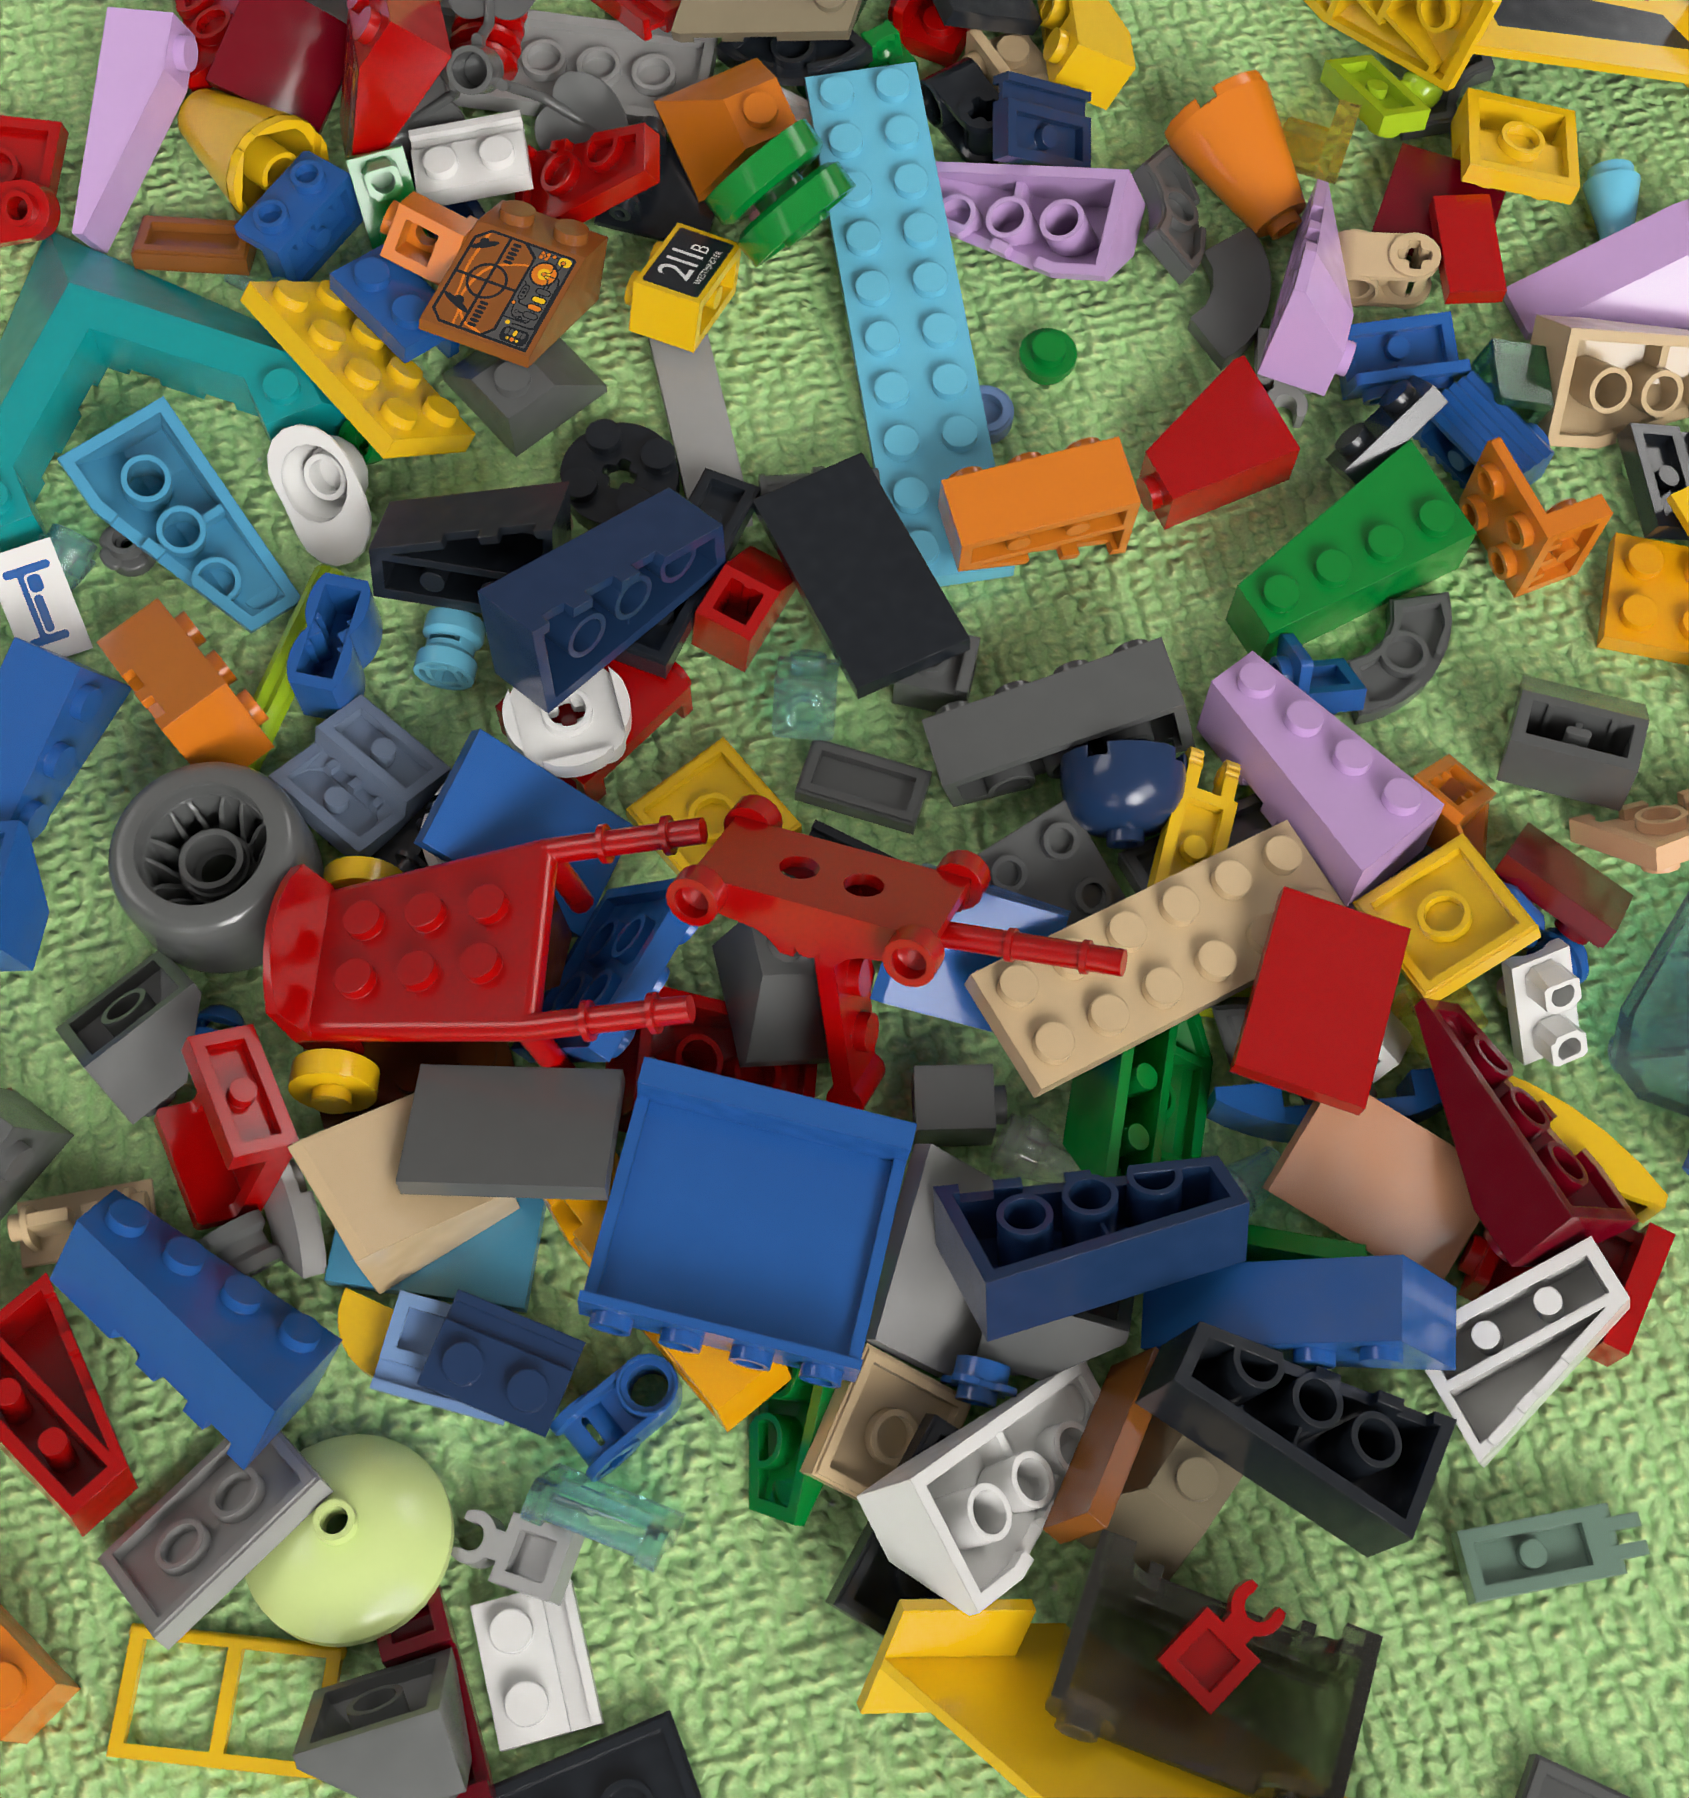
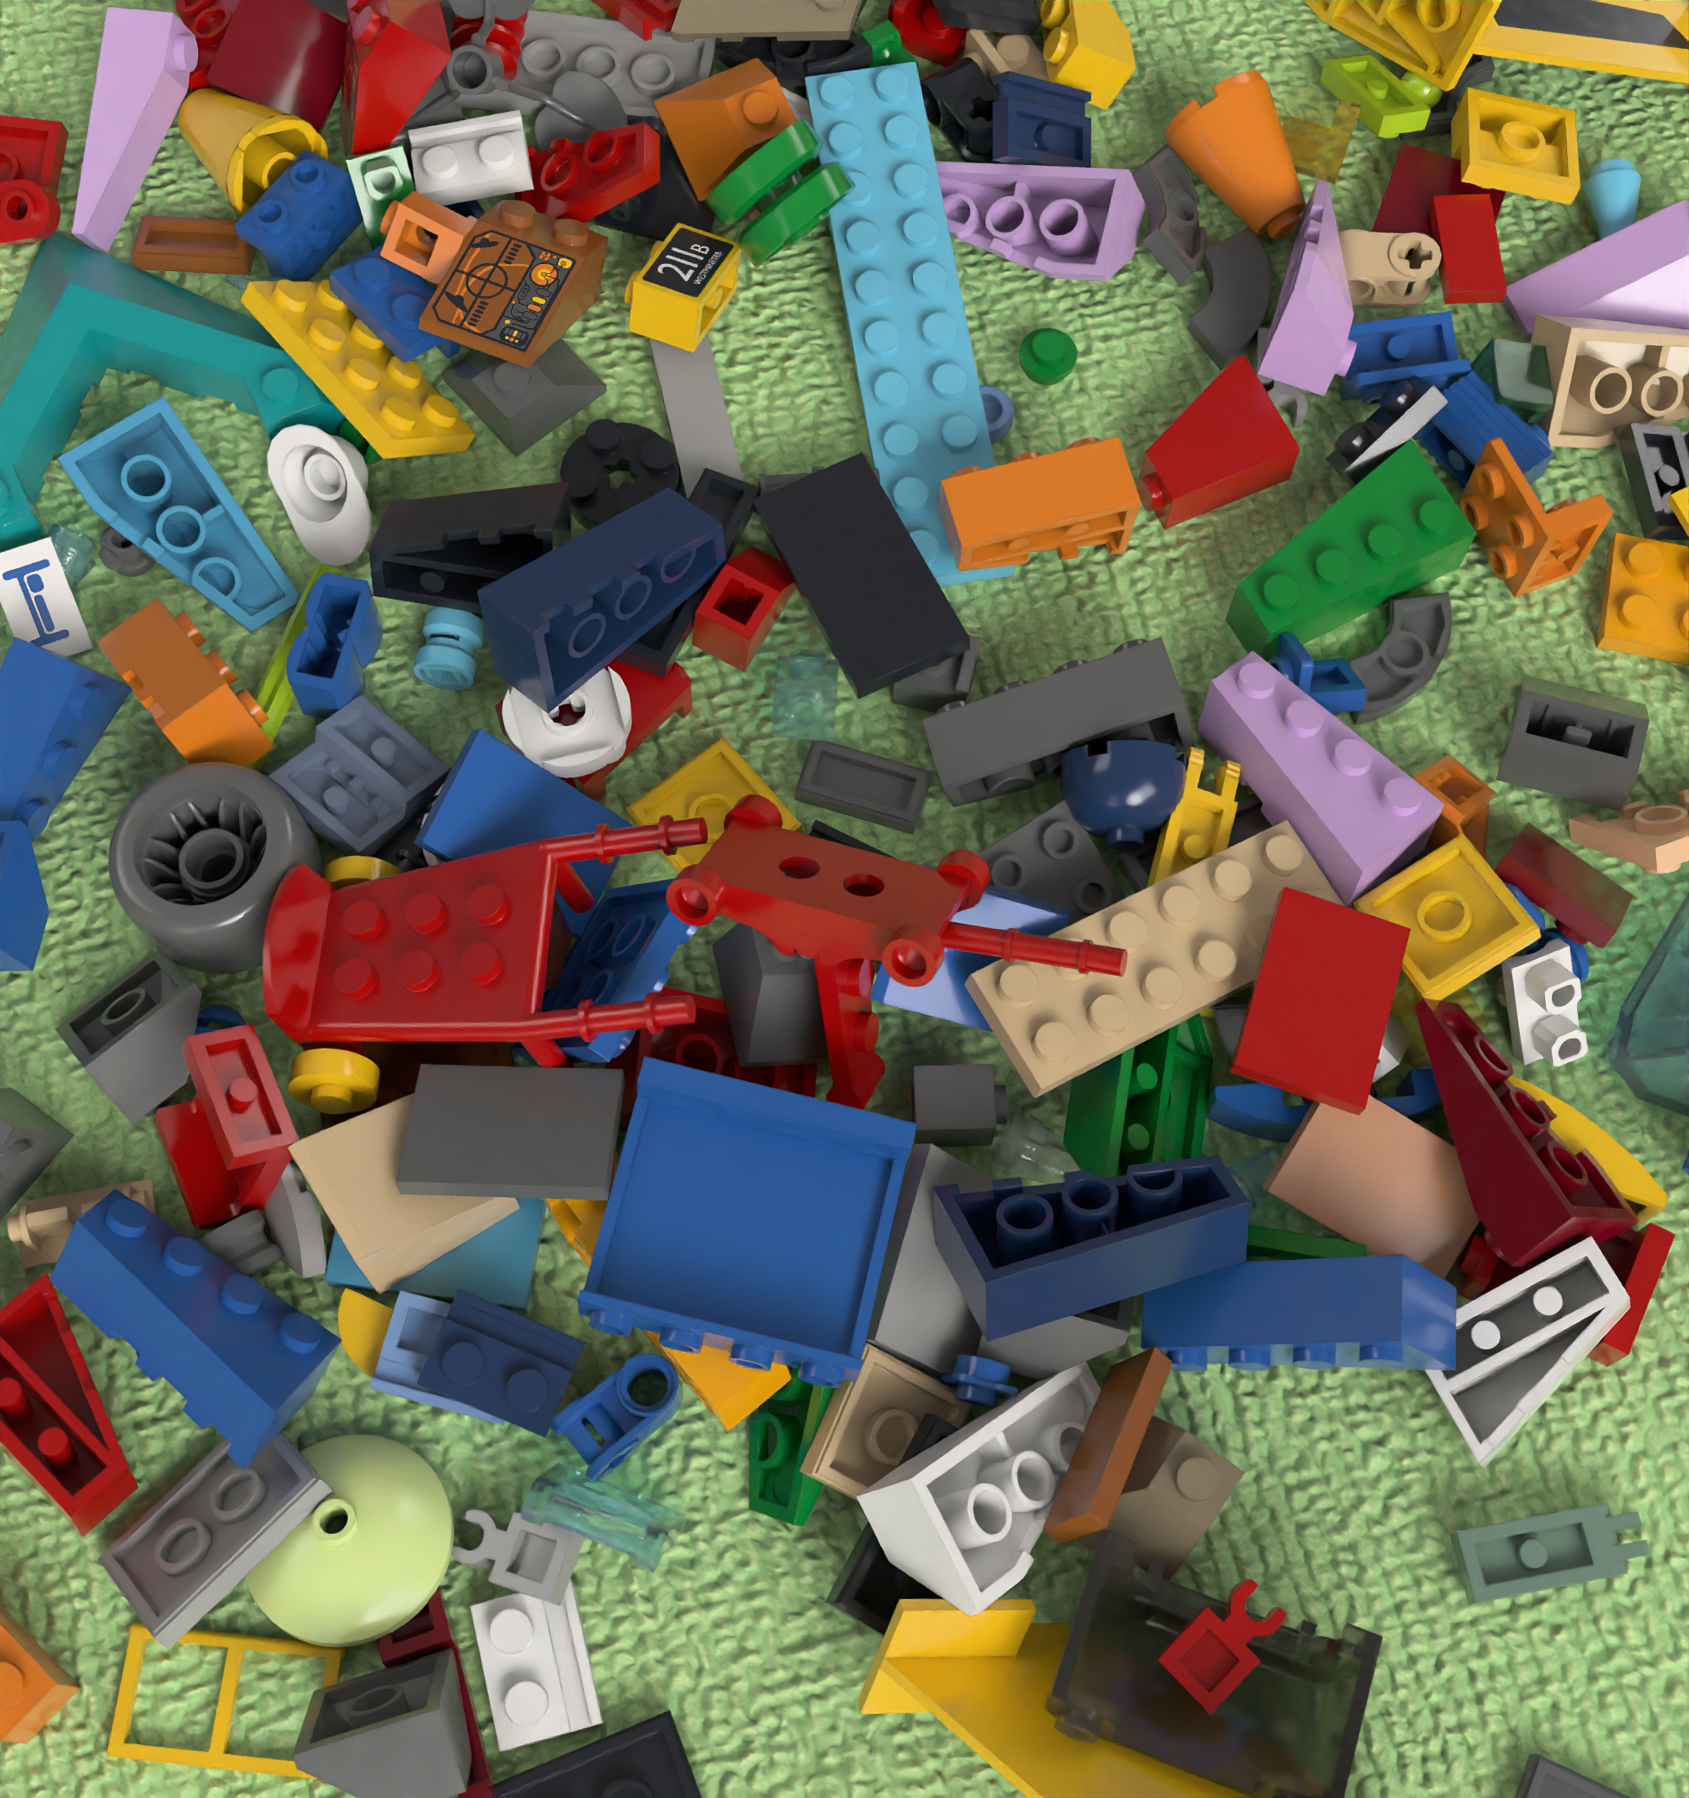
(1317, 1444): black wedge -> none

